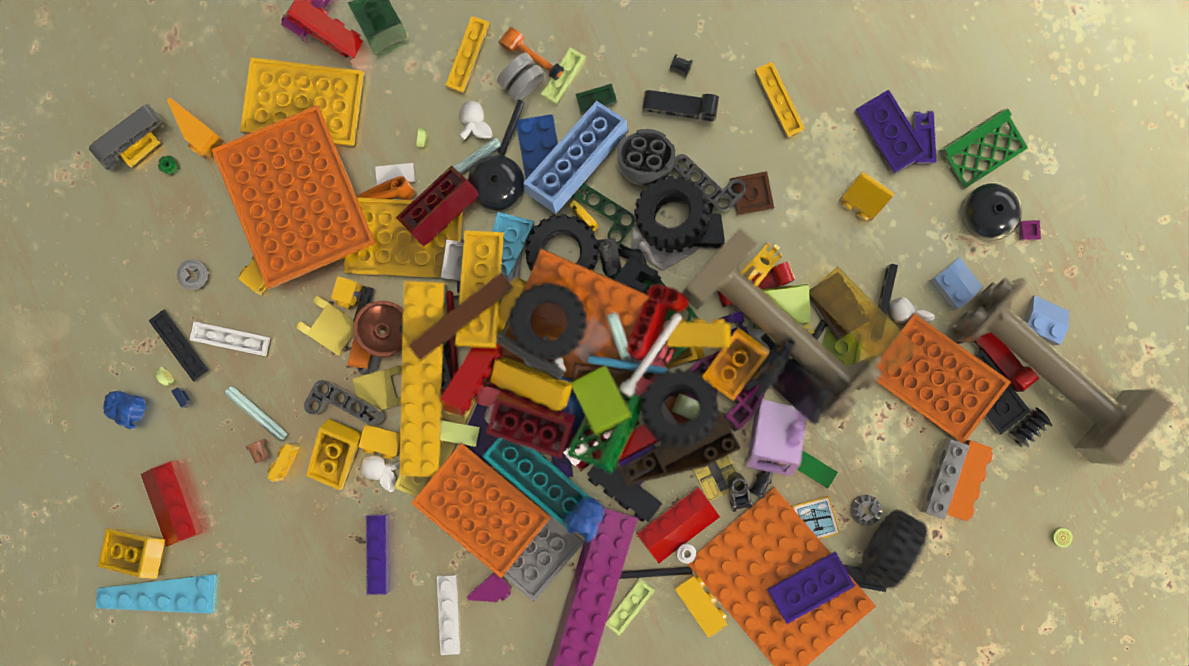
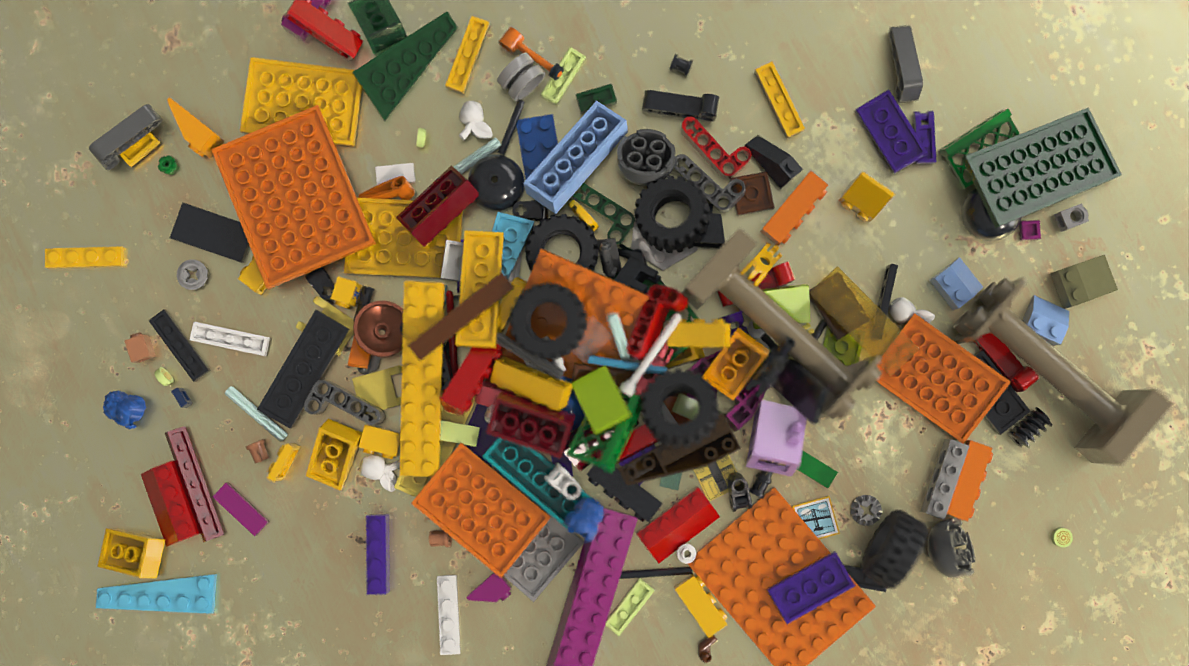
(84, 257): none -> yellow plate
(139, 348): none -> nougat brick
(194, 483): none -> plate
(210, 232): none -> black tile
(240, 509): none -> magenta tile
(303, 368): none -> black plate
(321, 282): none -> black piece
(397, 69): none -> dark green wing
(440, 538): none -> nougat bush
(533, 210): none -> black piece
(562, 481): none -> white piece
(671, 481): none -> clear light blue tile
(704, 650): none -> reddish brown arm
(712, 145): none -> red beam
(775, 161): none -> black slope
(794, 208): none -> orange brick
(906, 63): none -> dark grey beam
(941, 550): none -> dark grey cylinder
(1041, 167): none -> plate
(1064, 220): none -> light grey brick
(1084, 281): none -> olive slope

